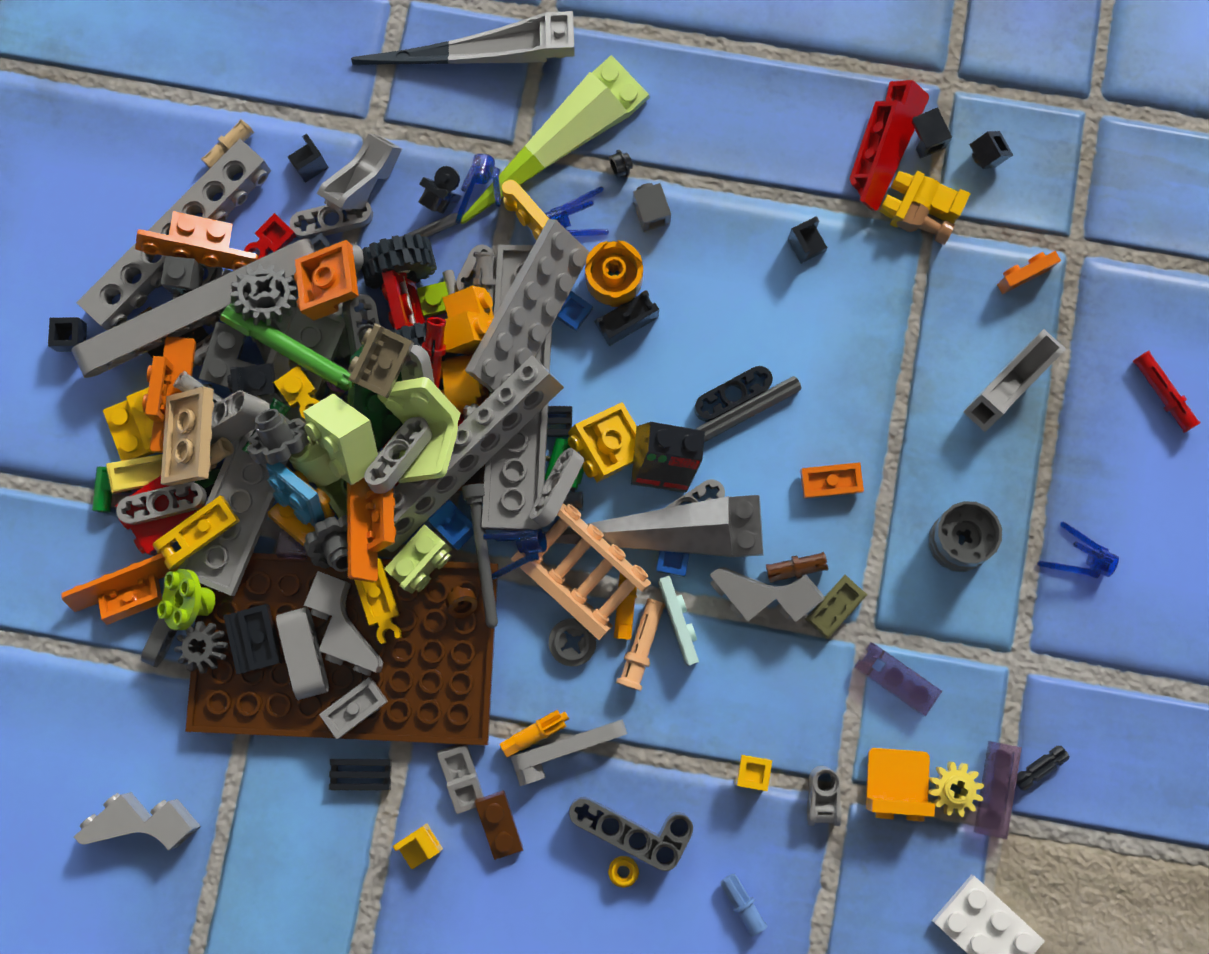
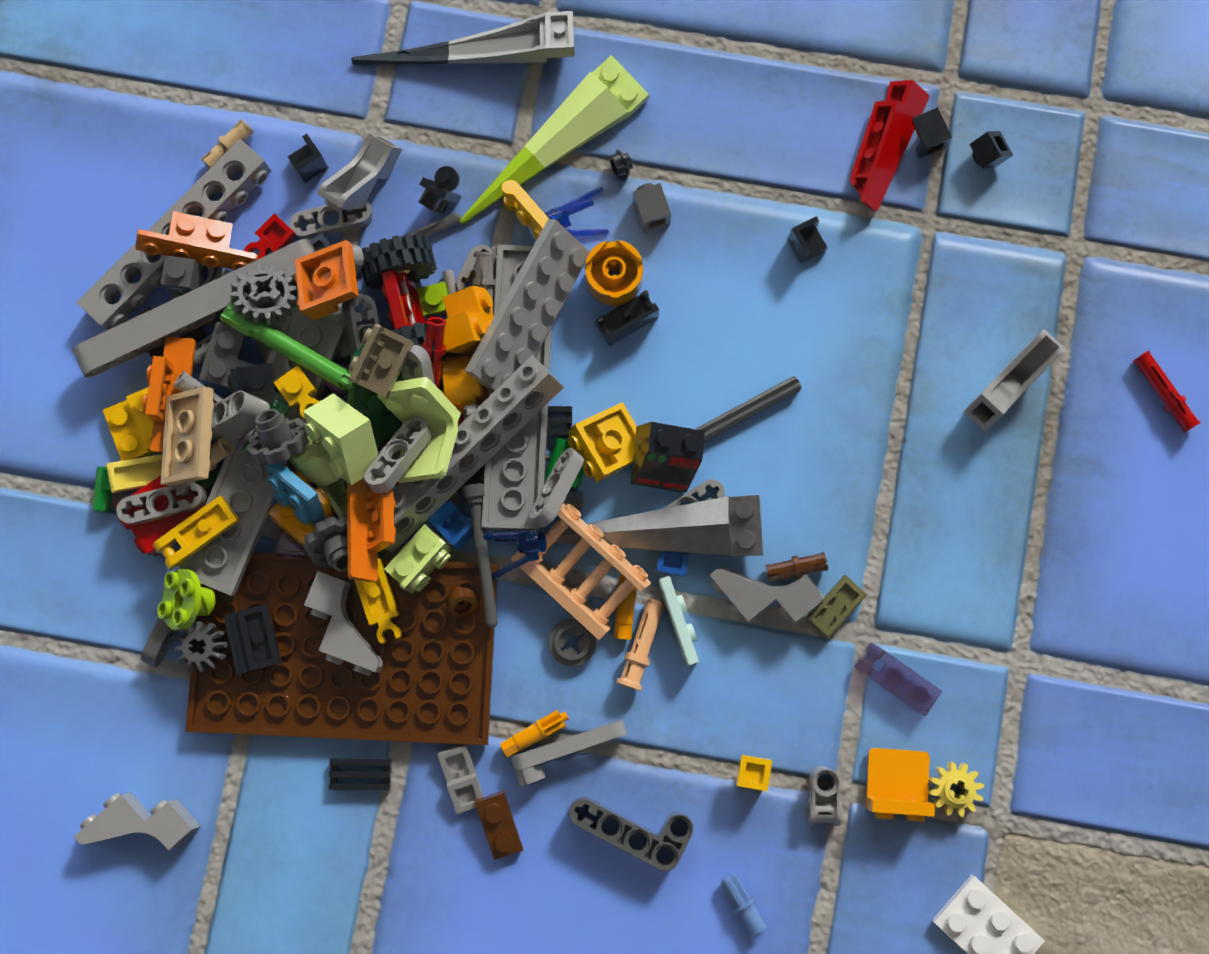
(62, 328): black plate -> none
(122, 591): orange bracket -> none
(302, 653): light grey beam -> none
(353, 708): light grey plate -> none
(418, 846): yellow panel -> none
(480, 172): clear blue plant -> none
(574, 311): blue plate -> none
(618, 880): yellow plate -> none
(755, 390): black beam -> none
(831, 480): orange plate -> none
(924, 197): yellow hips -> none
(981, 535): dark grey wheel -> none
(998, 790): clear purple plate -> none
(1037, 266): orange plate -> none
(1041, 767): black axle -> none
(1098, 558): clear blue plant -> none

